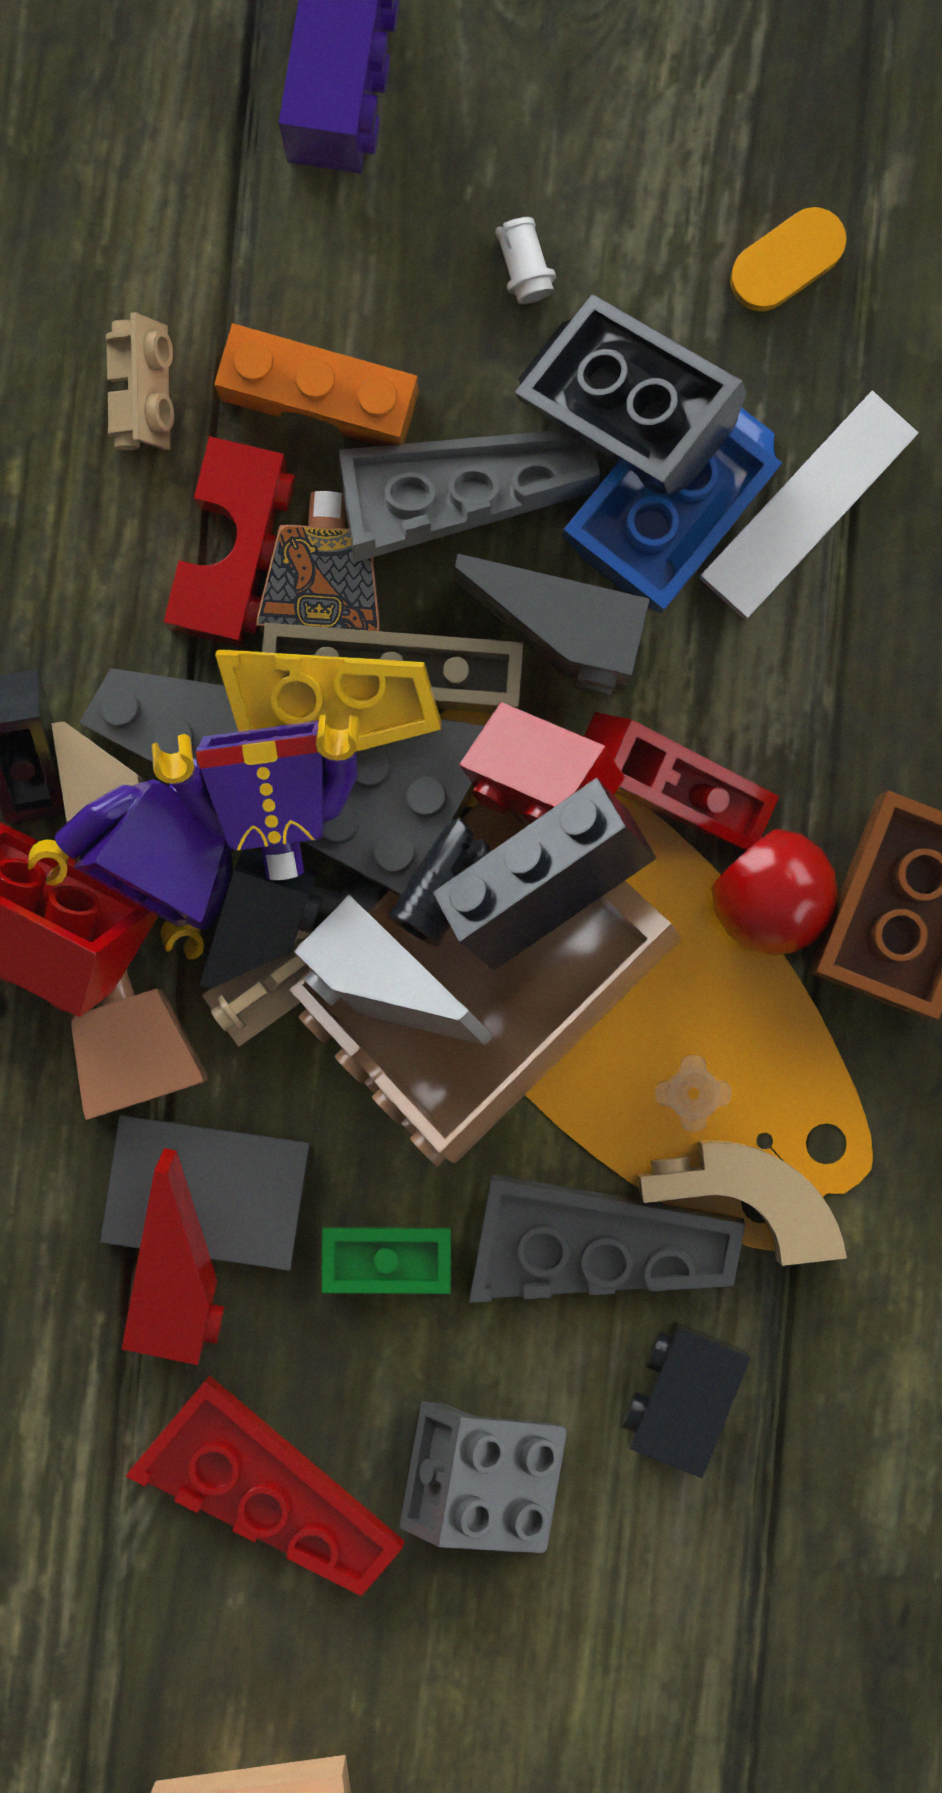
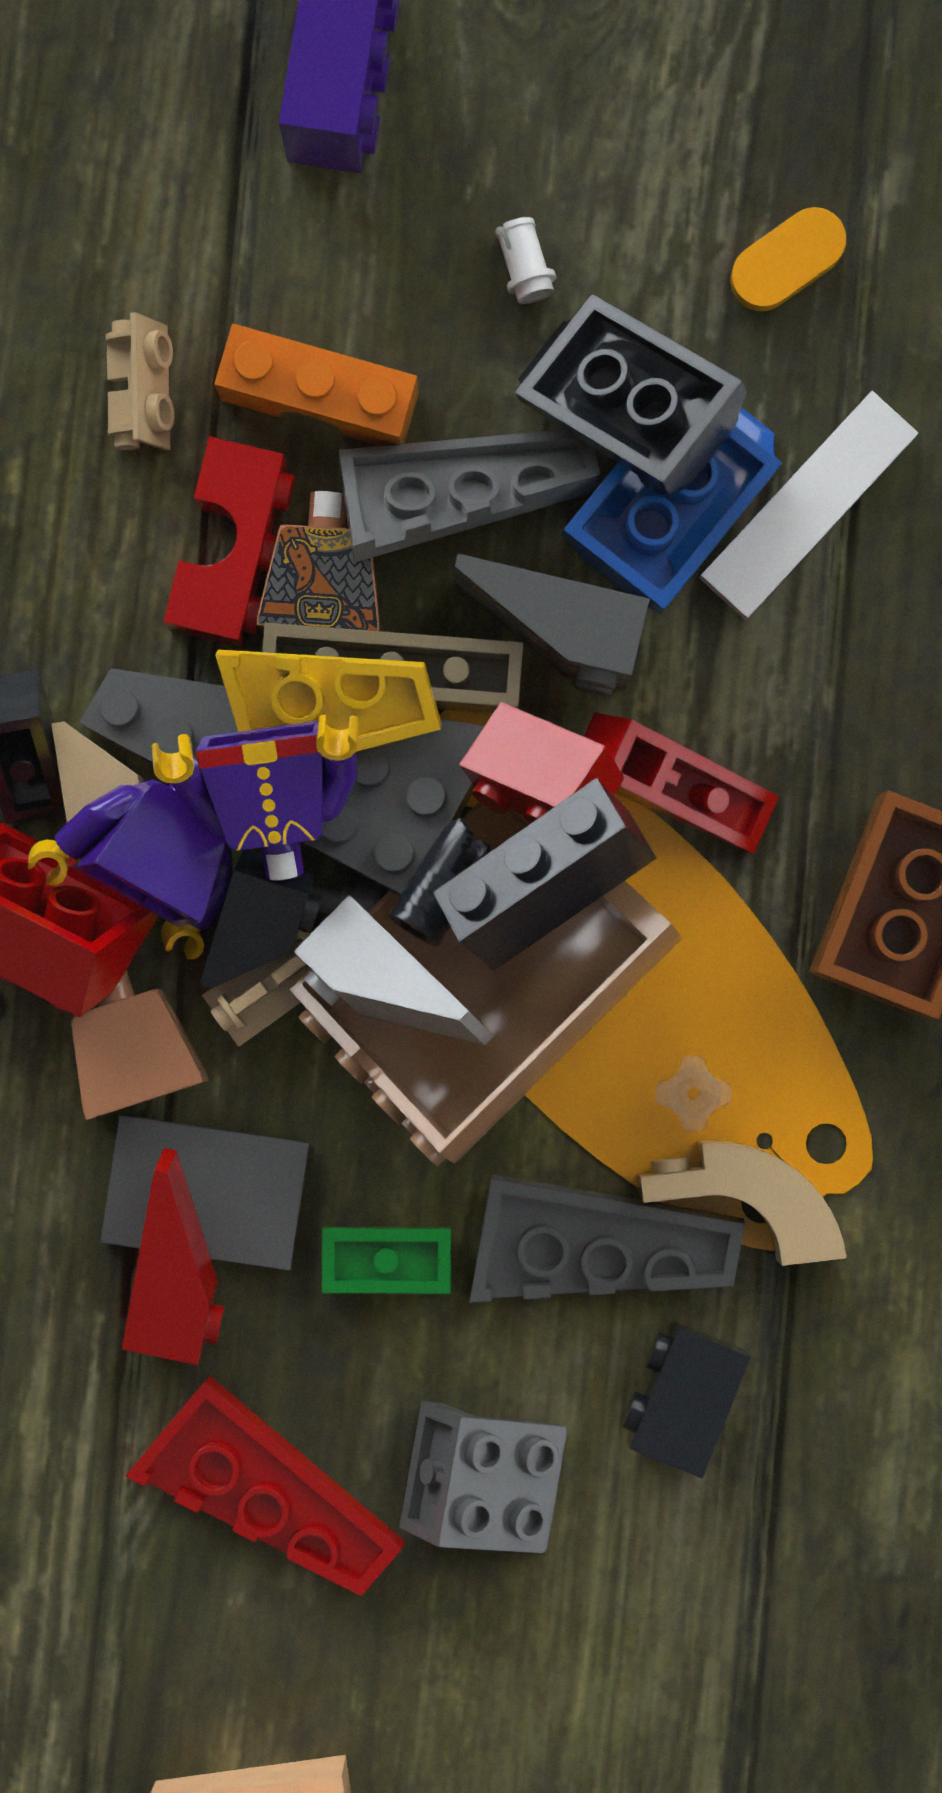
(777, 894): red helmet -> none

